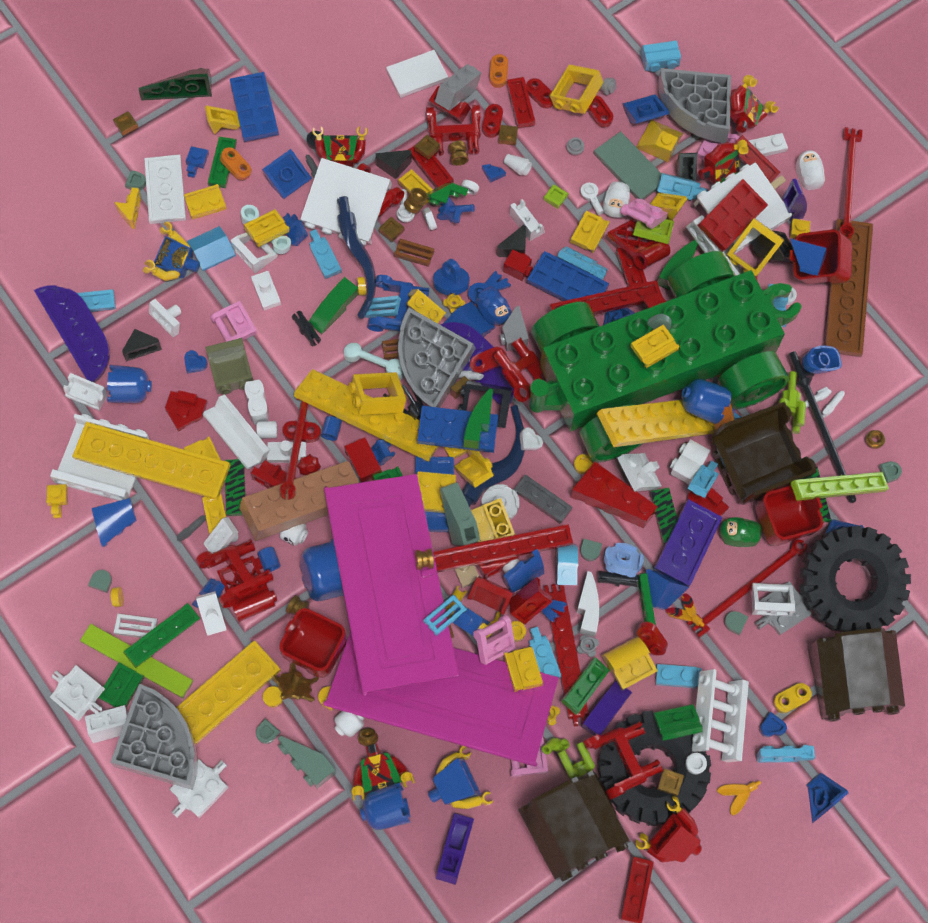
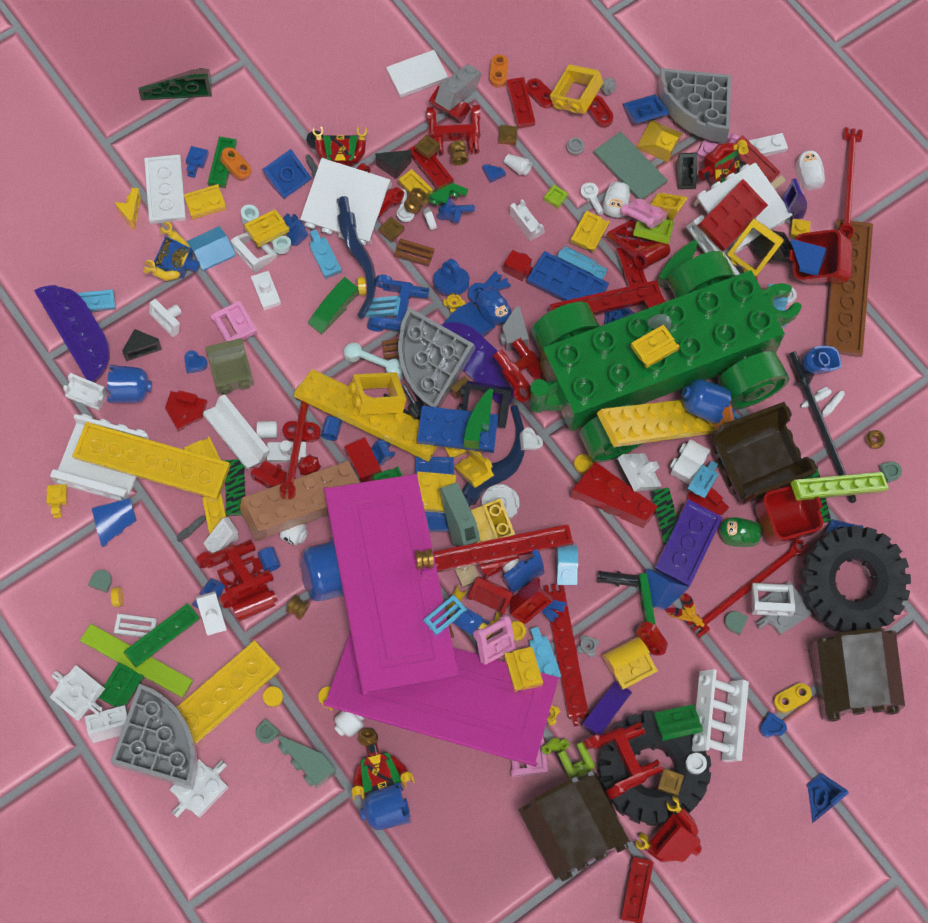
(125, 123): pearl gold plate -> none
(135, 180): sand green tile -> none
(221, 118): yellow slope -> none
(254, 106): blue plate -> none
(256, 401): white brick -> none
(294, 685): pearl gold piece -> none
(306, 328): black pin -> none
(313, 642): red piece -> none
(424, 305): yellow bracket -> none
(454, 849): dark purple slope -> none
(456, 783): blue torso -> none
(471, 186): white tile -> none
(471, 375): white piece -> none
(487, 359): red plate -> none
(493, 119): red plate -> none
(515, 241): pearl dark grey slope -> none
(543, 499): flat silver plate -> none
(585, 685): green tile -> none
(589, 607): white slope -> none
(590, 550): sand green tile -> none
(615, 564): light blue plate -> none
(660, 56): medium azure brick -> none
(677, 676): medium azure hinge -> none
(679, 186): medium azure hinge -> none
(742, 793): light orange piece -> none
(746, 108): red torso -> none
(785, 754): medium azure hinge -> none
(792, 400): lime plant -> none

